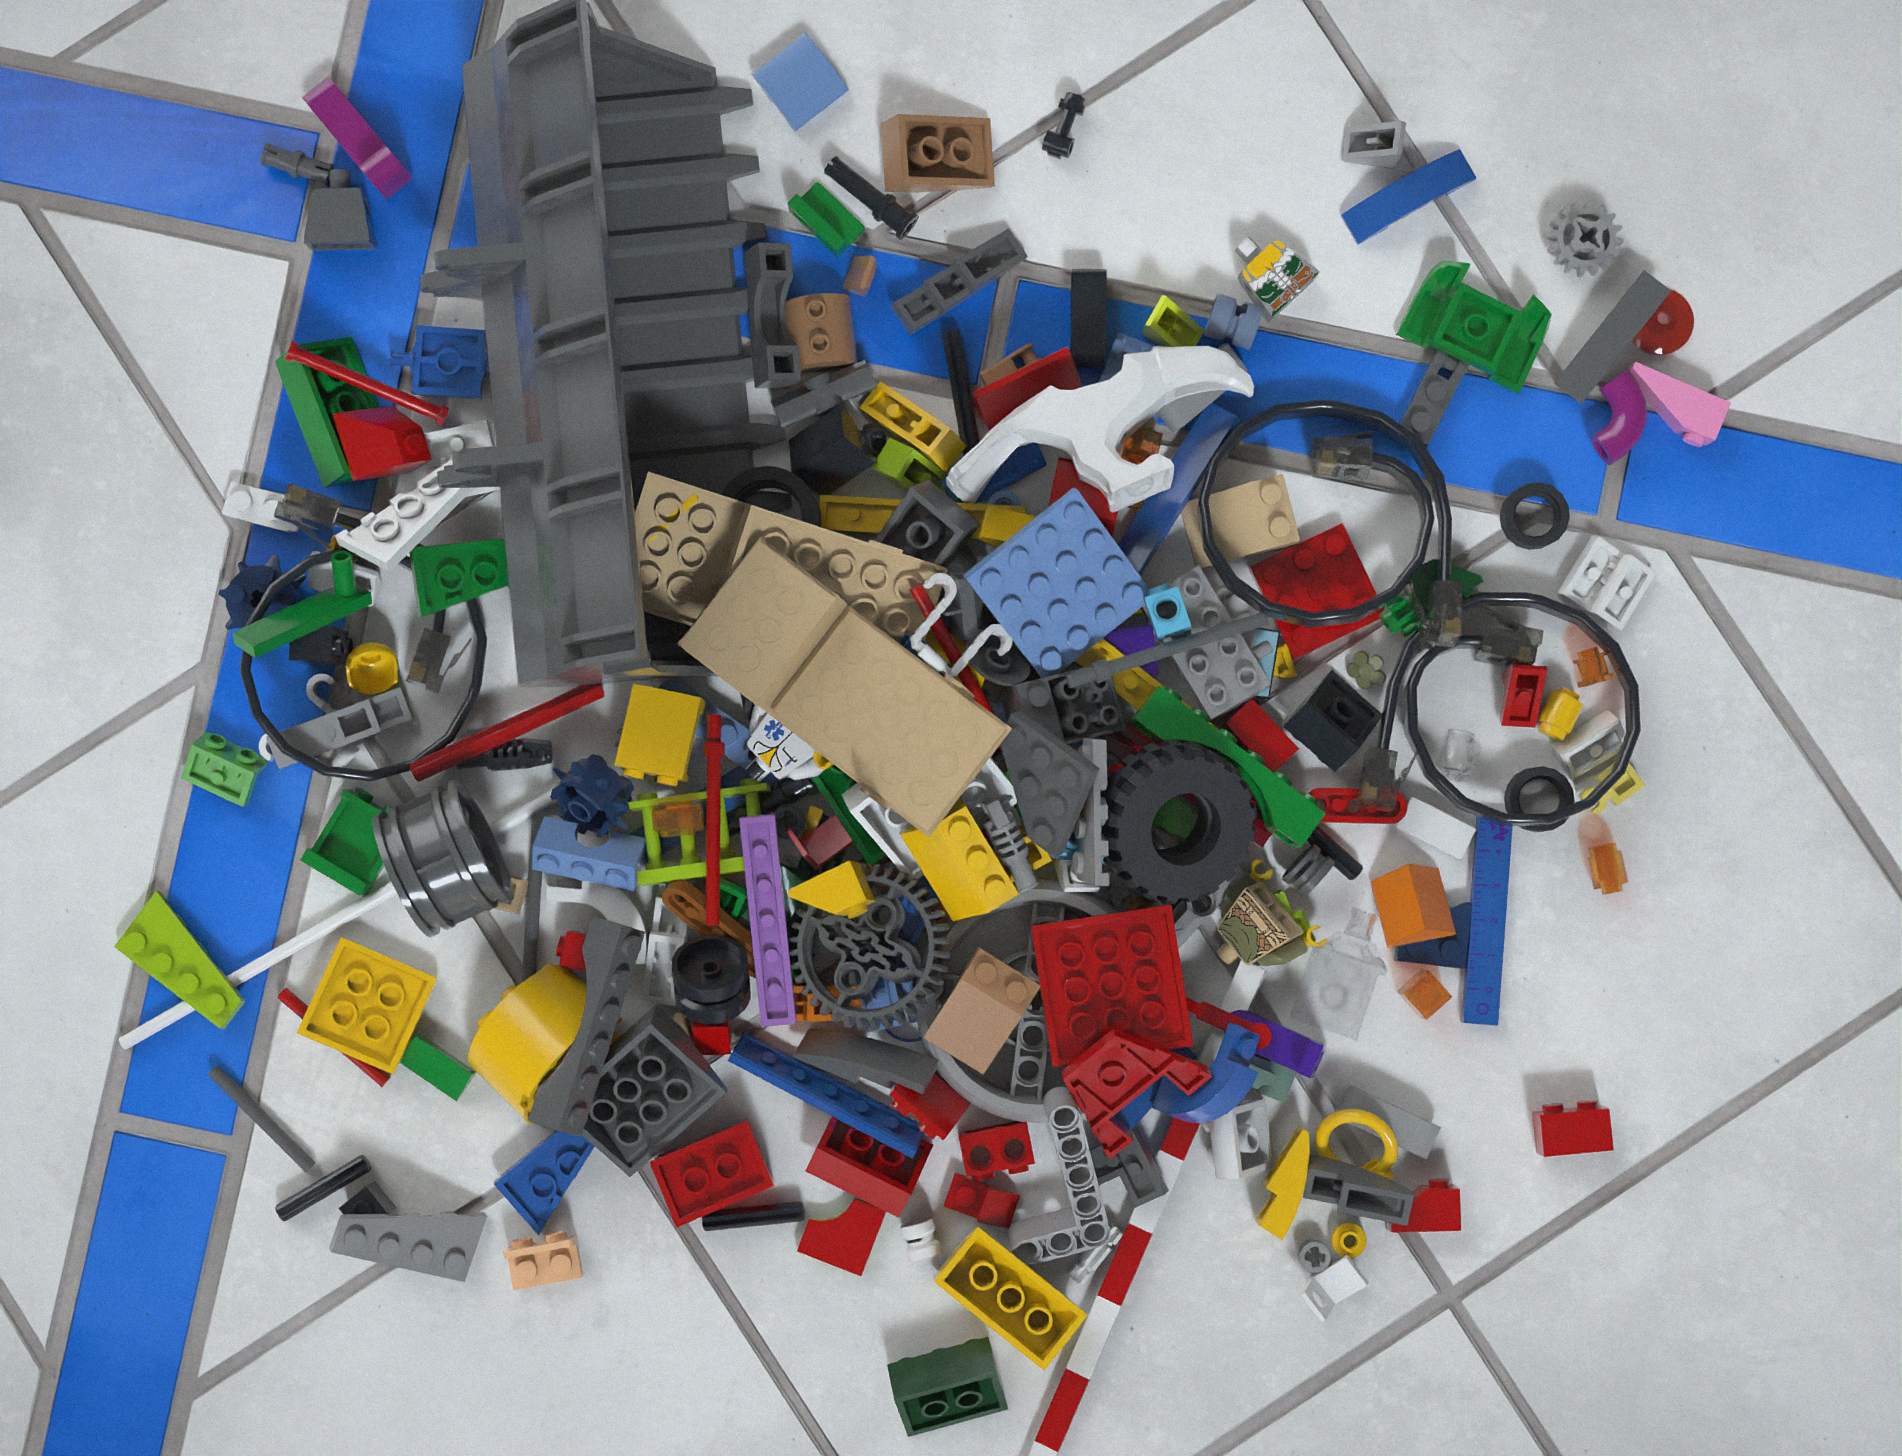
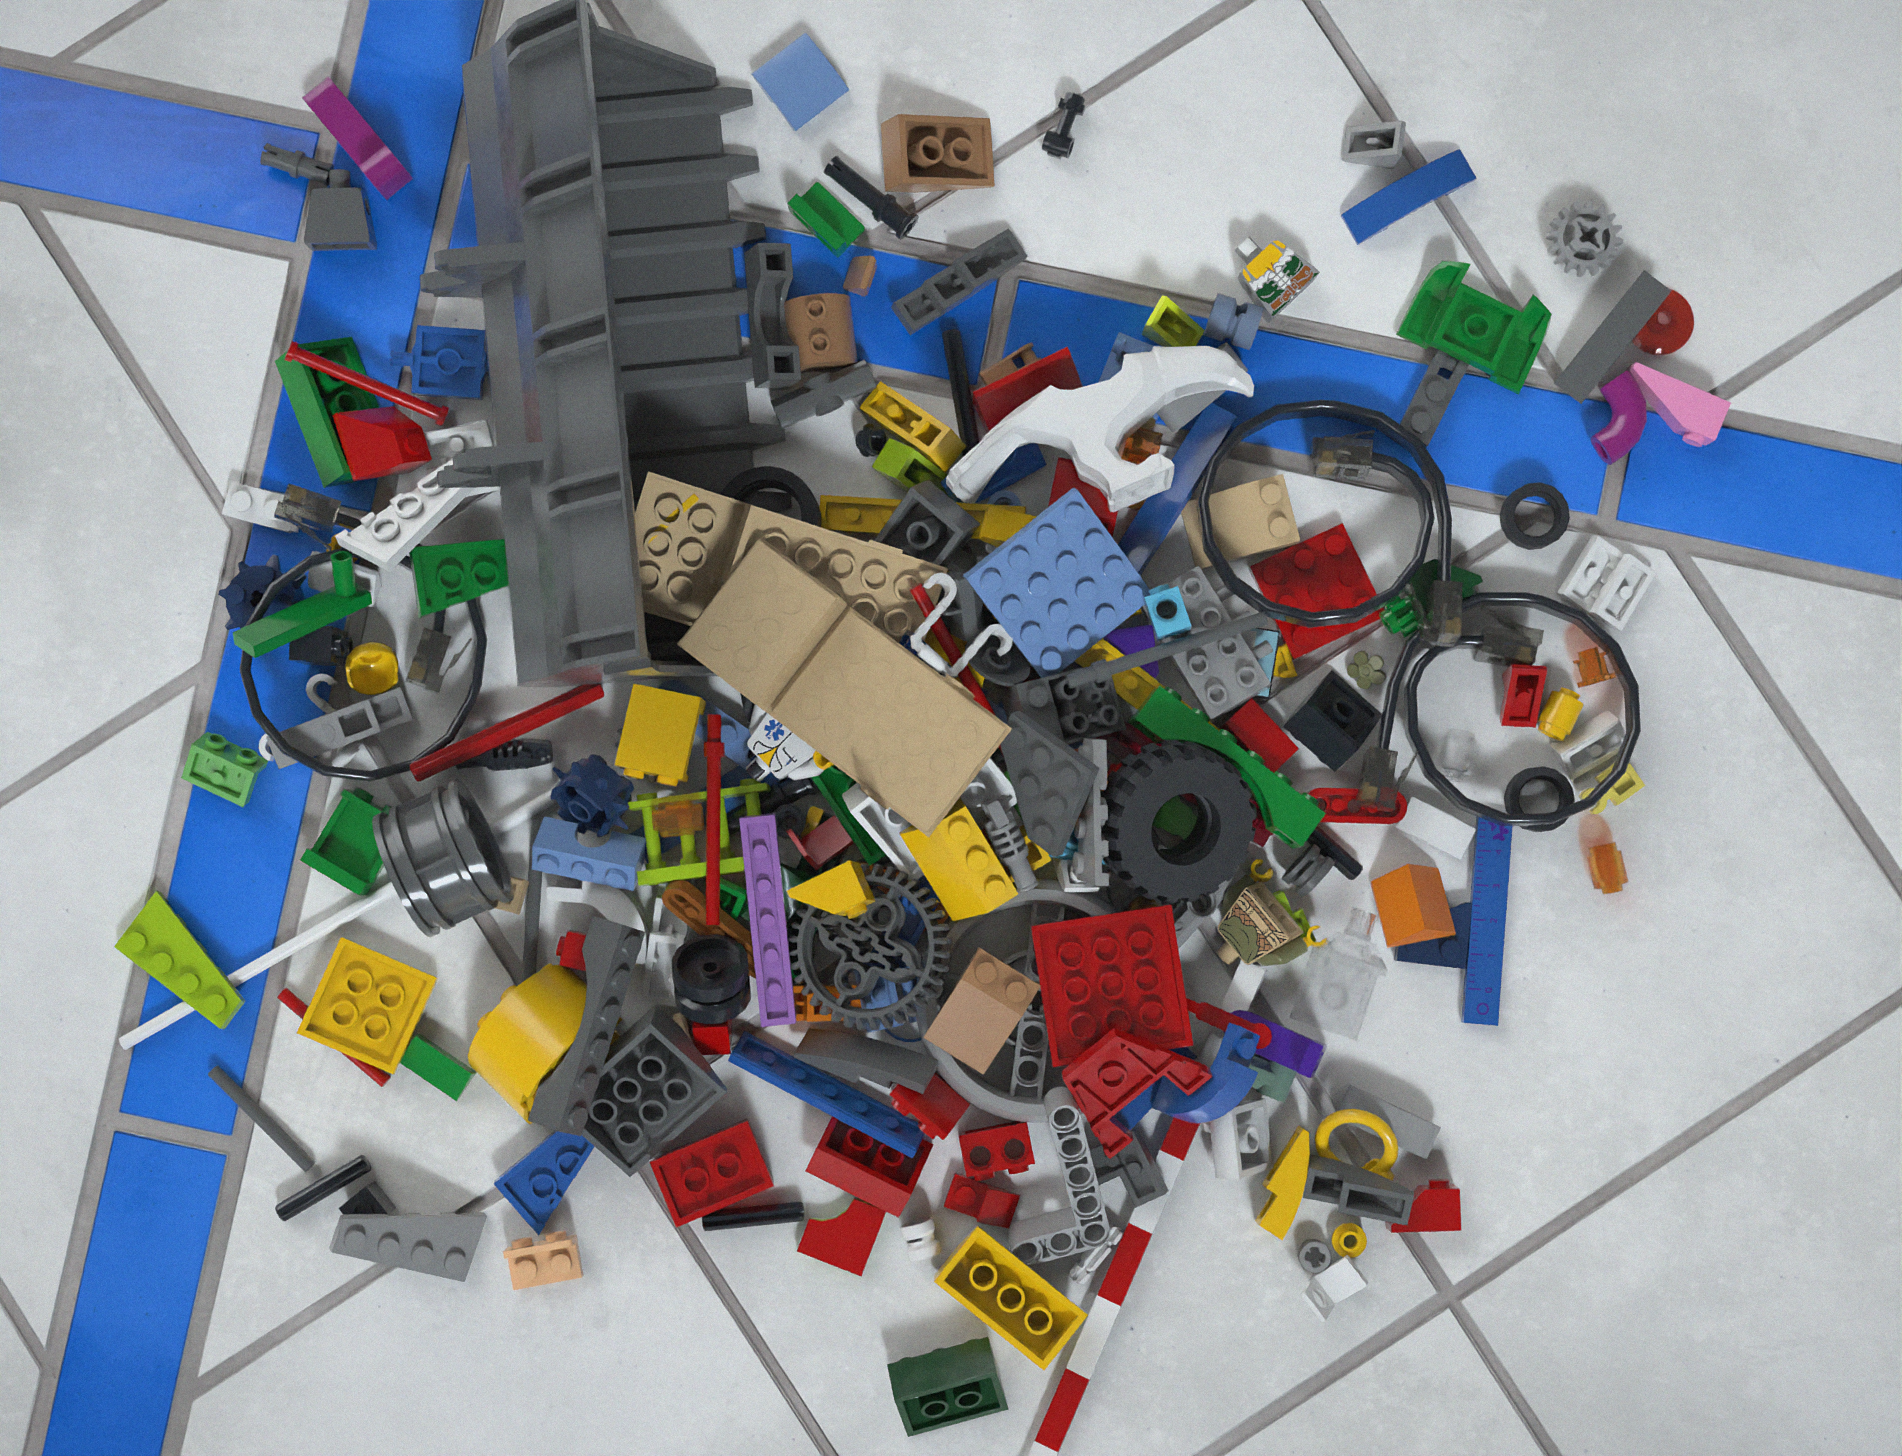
(830, 452): black slope -> none
(1088, 317): black beam -> none
(1424, 994): clear orange brick -> none
(1572, 1129): red brick -> none

